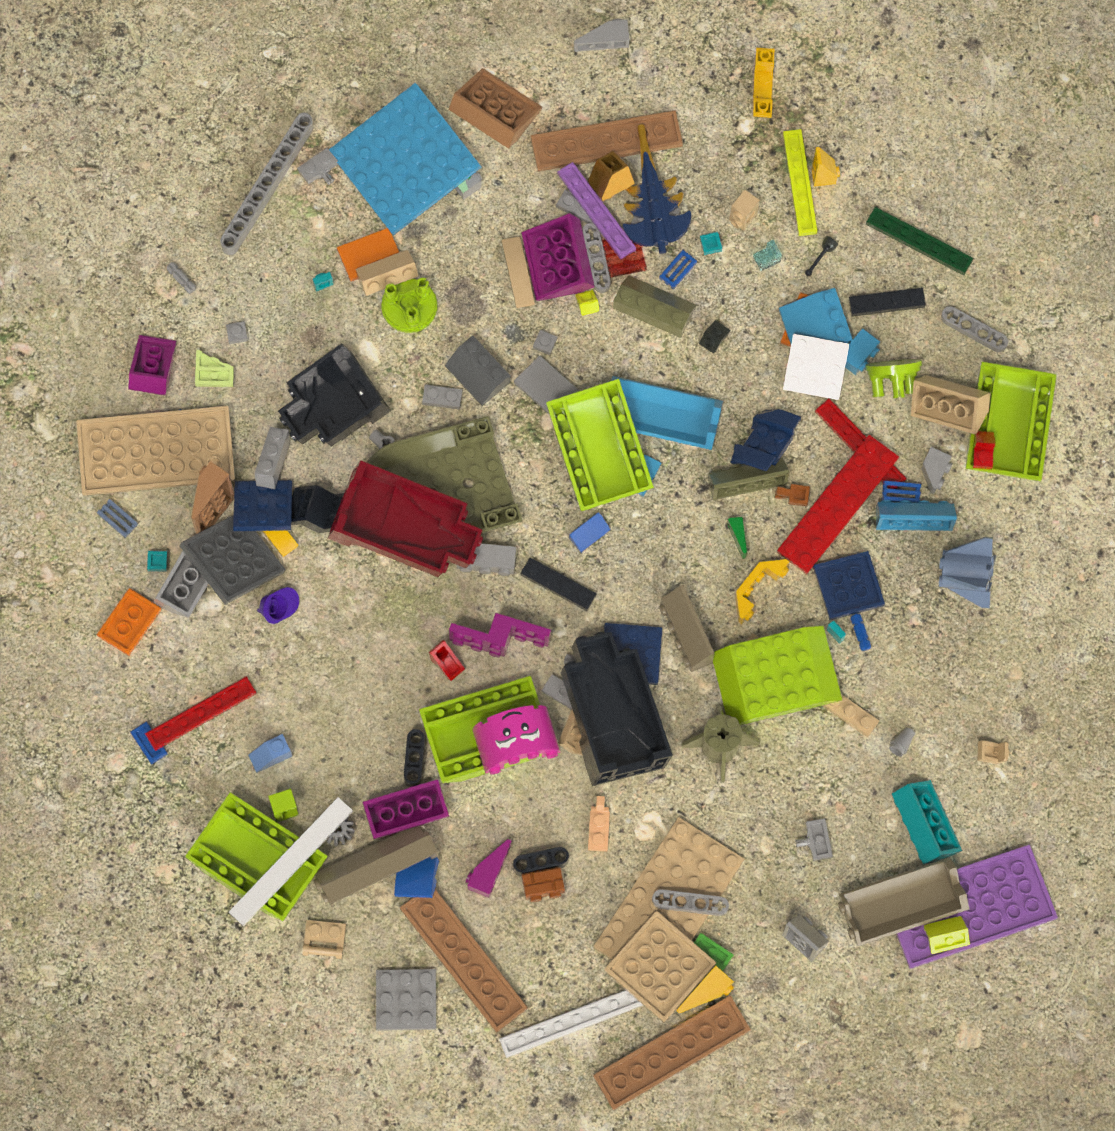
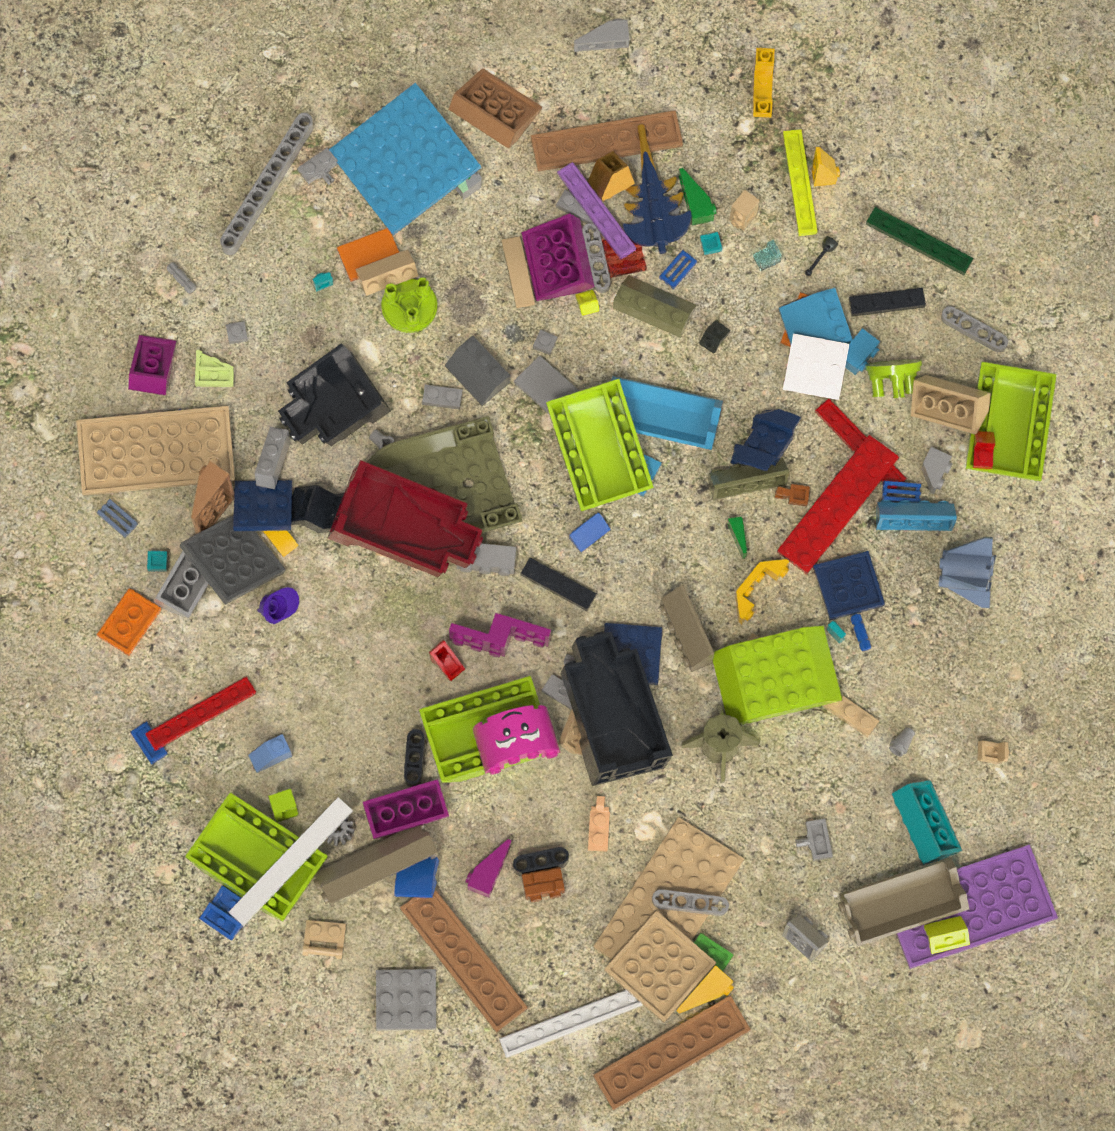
(218, 916): none -> blue slope
(696, 200): none -> green slope

